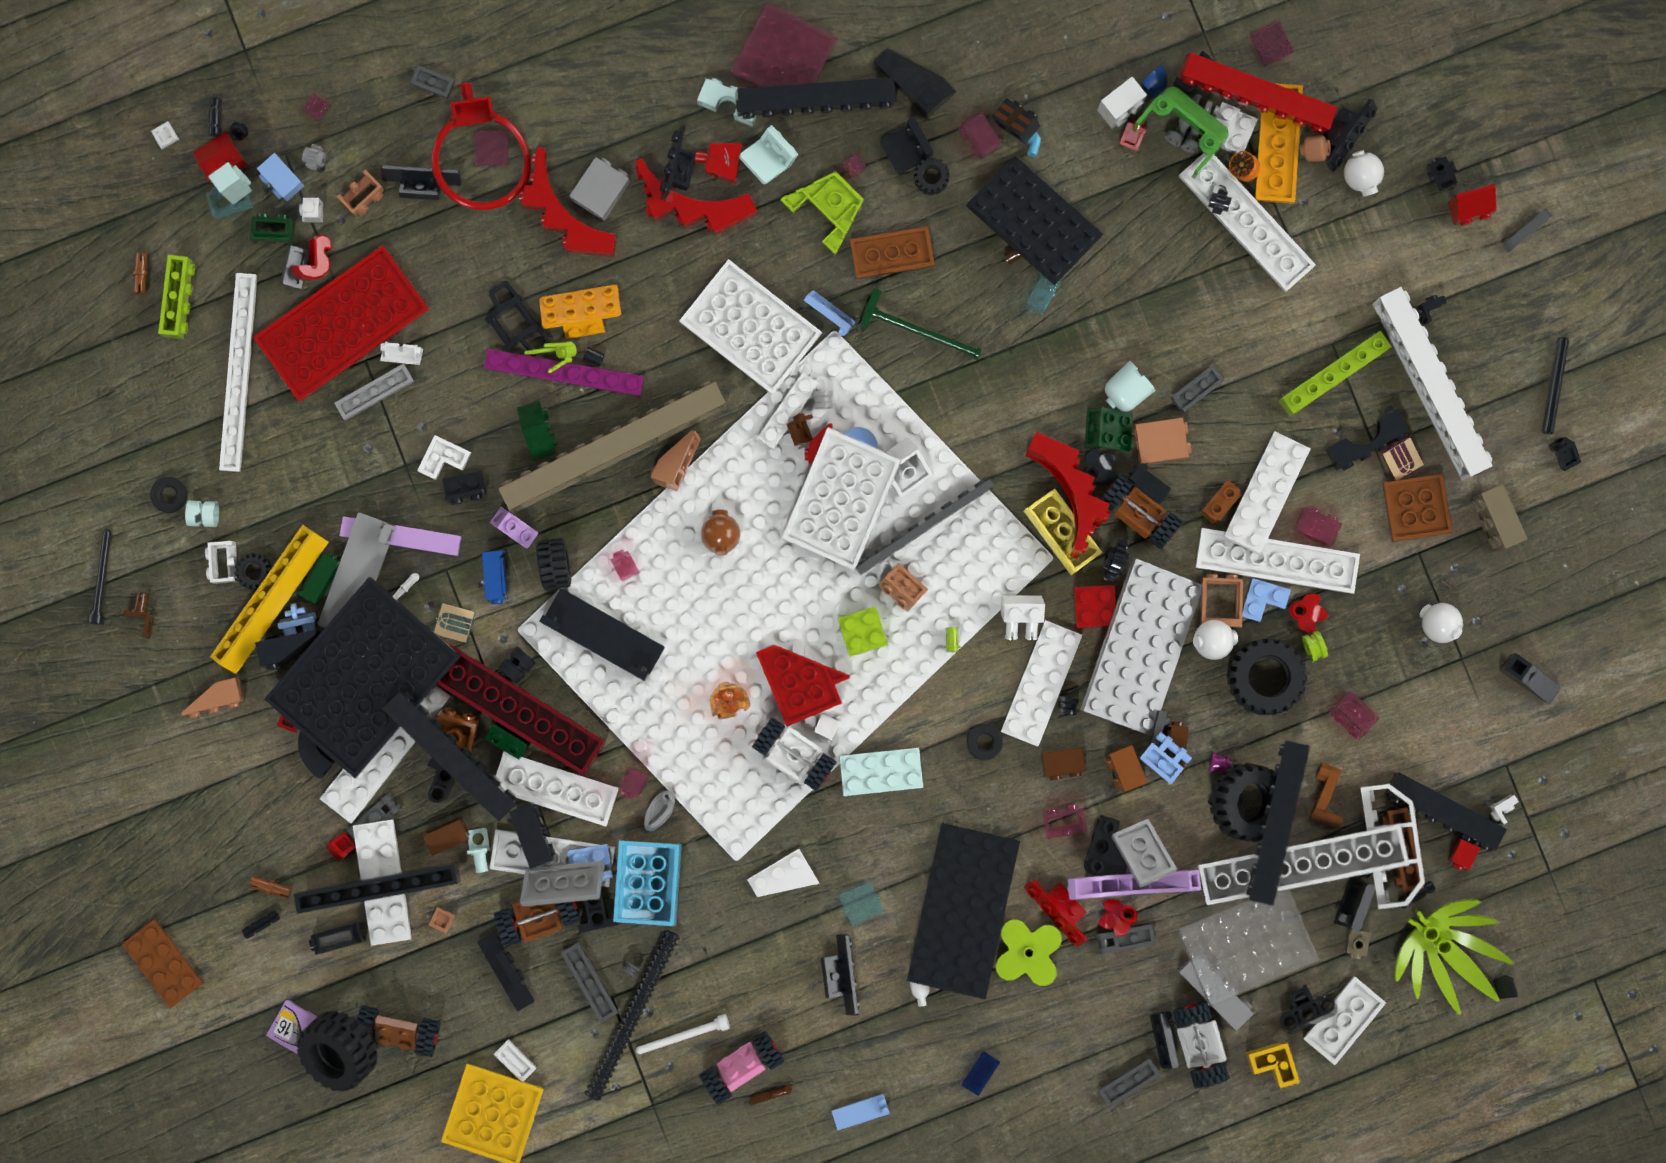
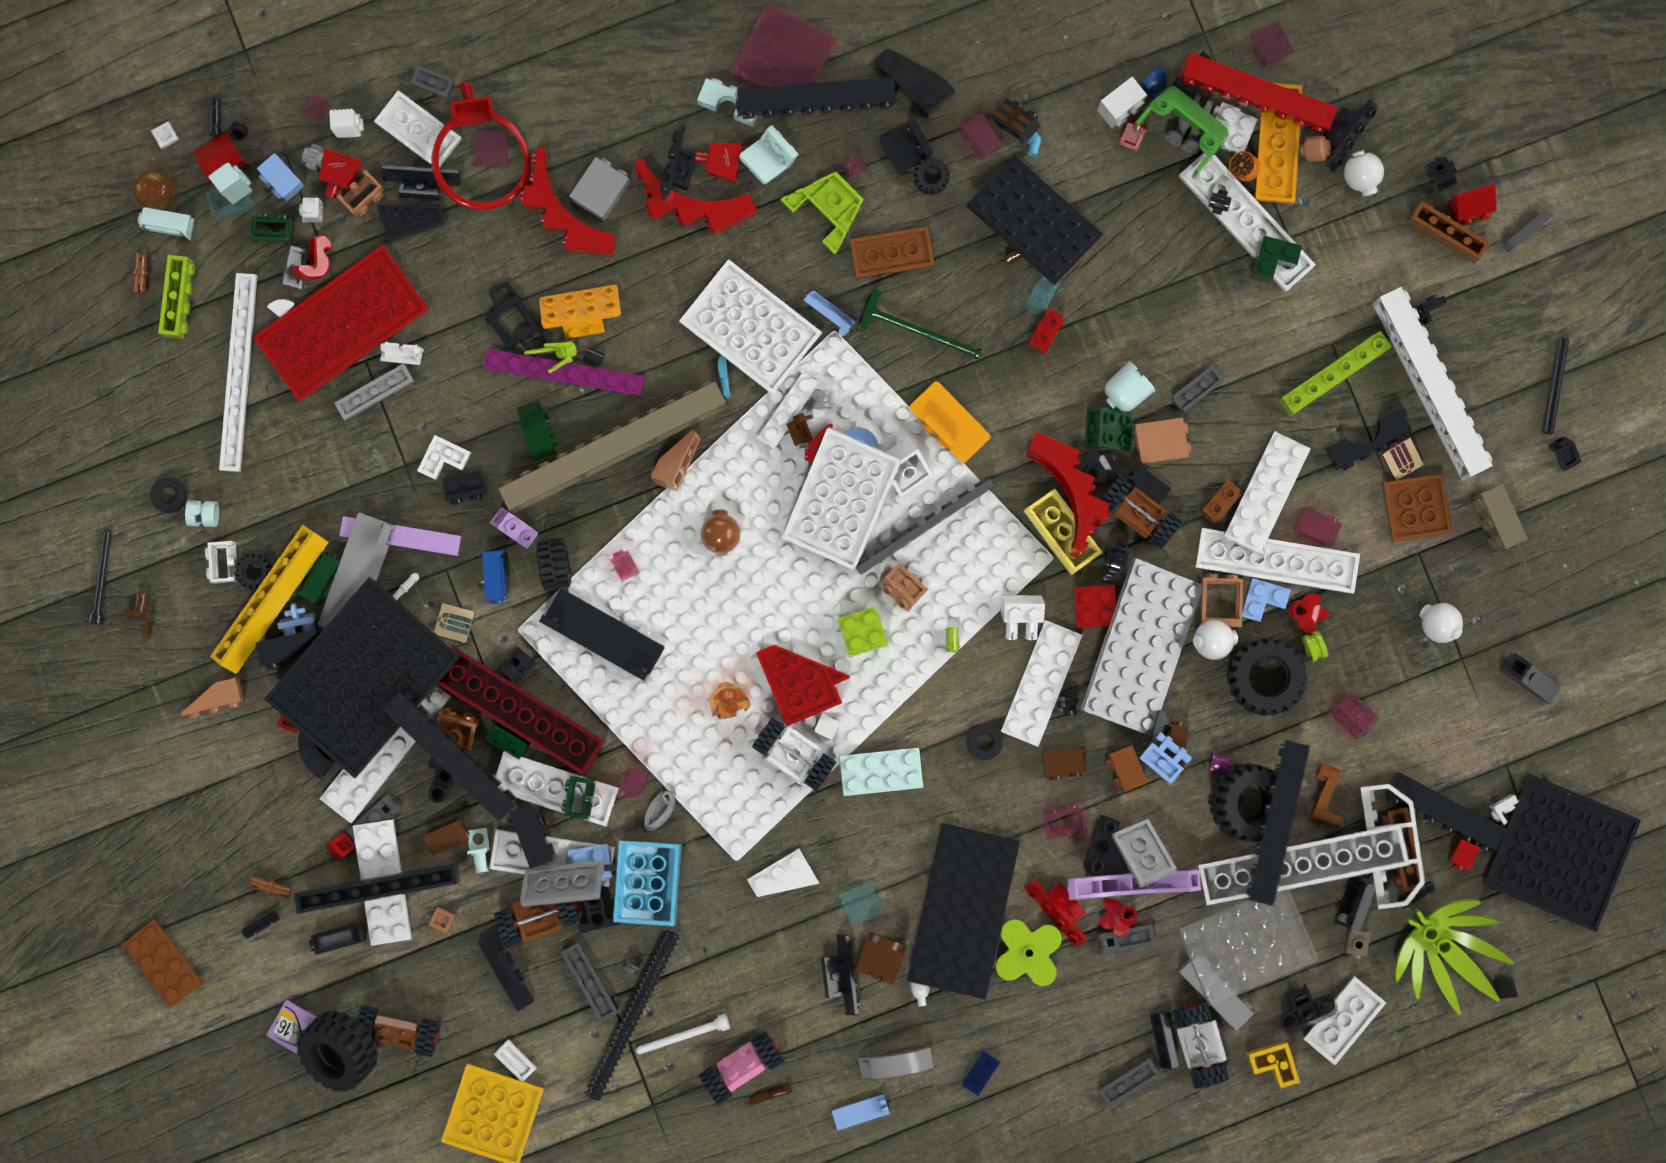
(154, 190): none -> clear orange cylinder
(166, 222): none -> light aqua window
(281, 307): none -> white tile
(338, 172): none -> red torso
(346, 123): none -> white brick
(408, 220): none -> black wing
(415, 128): none -> white plate
(567, 804): none -> dark green window
(722, 370): none -> medium azure piece
(881, 957): none -> reddish brown piece
(896, 1064): none -> light grey arch
(949, 422): none -> light orange bracket
(1046, 331): none -> red window
(1273, 253): none -> dark green brick
(1448, 232): none -> dark orange brick
(1562, 852): none -> black plate

